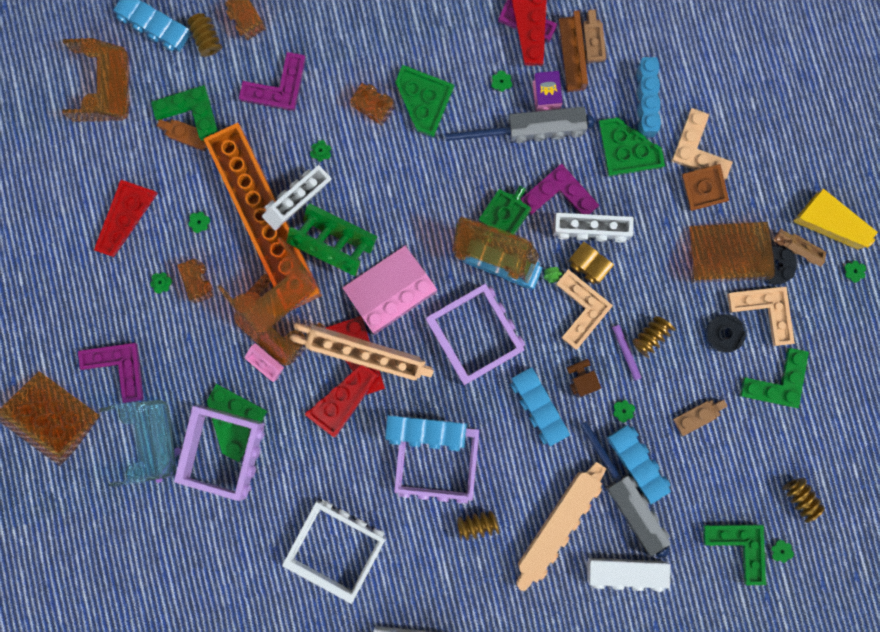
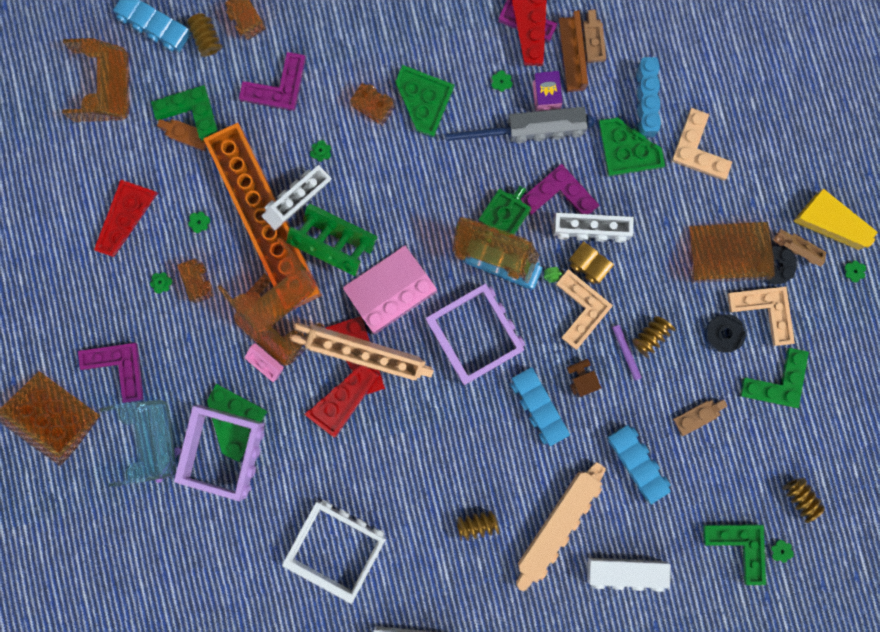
(426, 432): dark azure brick -> none
(442, 495): lavender window -> none
(629, 409): green plant -> none
(632, 504): piece -> none
(705, 187): dark orange plate -> none

